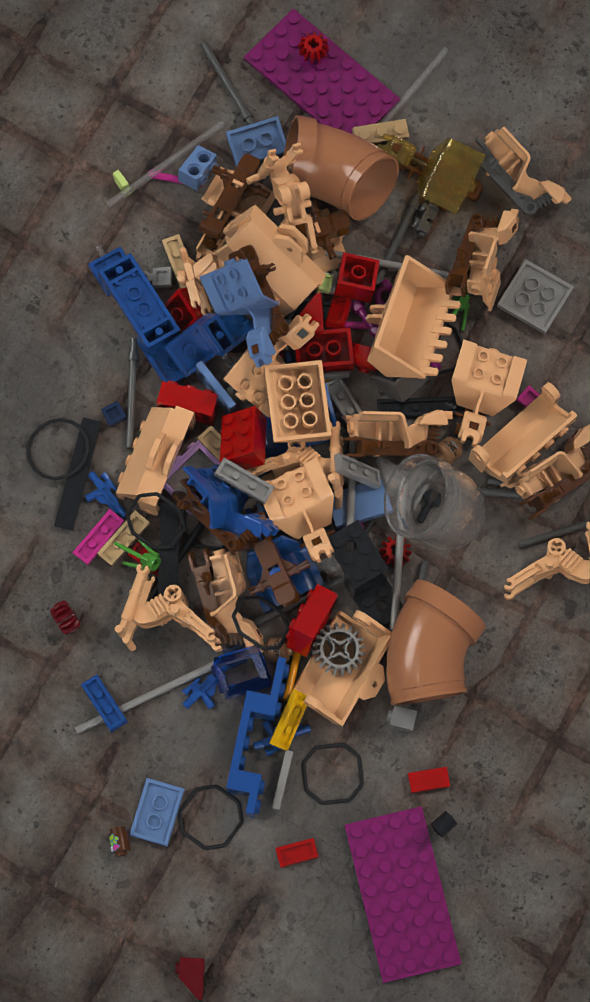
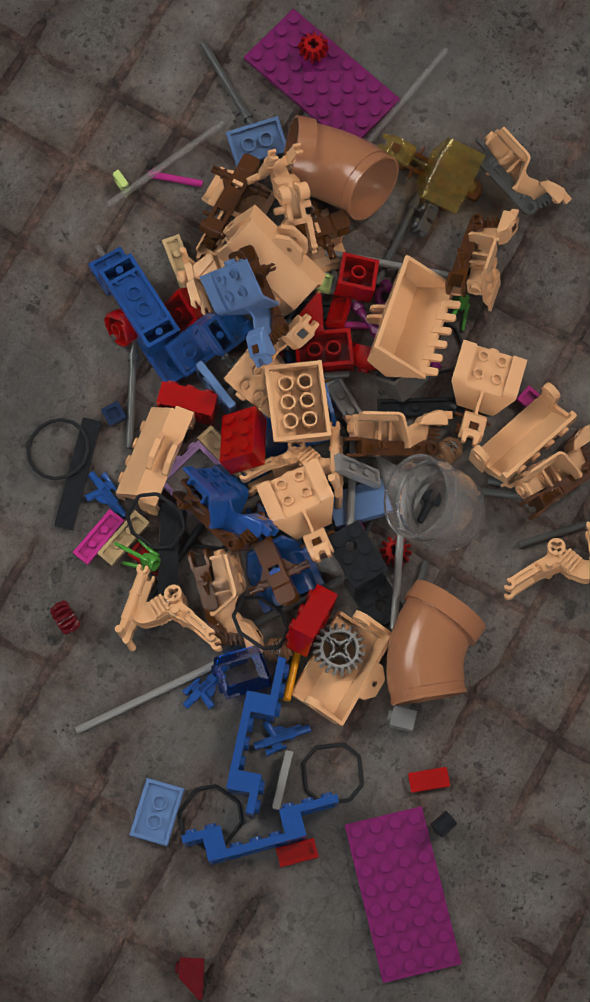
(104, 703): blue tile -> none
(118, 324): none -> red cylinder
(119, 841): reddish brown brick -> none
(160, 277): light grey plate -> none
(197, 168): medium blue brick -> none
(244, 481): light grey tile -> none
(289, 720): yellow plate -> none
(291, 822): none -> blue bracket
(374, 132): tan plate -> none
(535, 296): light grey plate -> none

